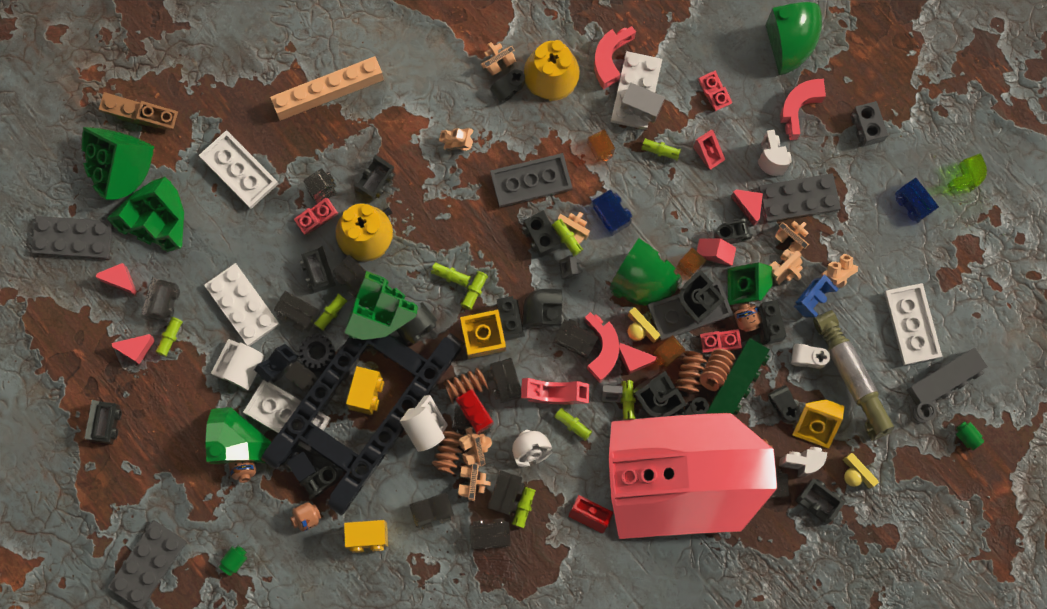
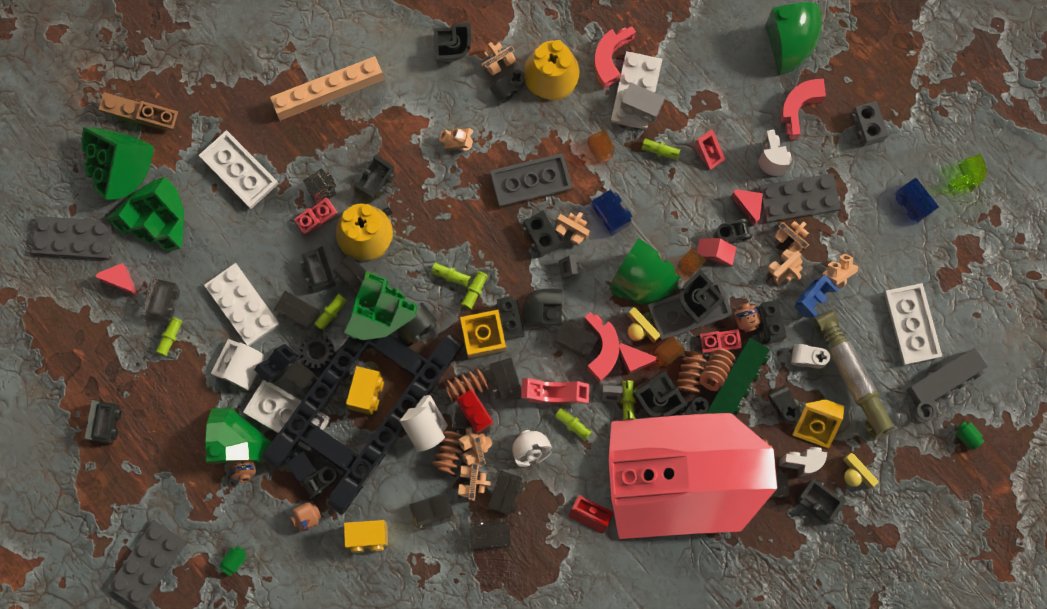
(135, 348): coral slope -> none
(452, 42): none -> pearl dark grey brick
(524, 507): lime pin -> none
(567, 237): lime pin -> none
(715, 91): coral slope -> none
(748, 283): green slope -> none

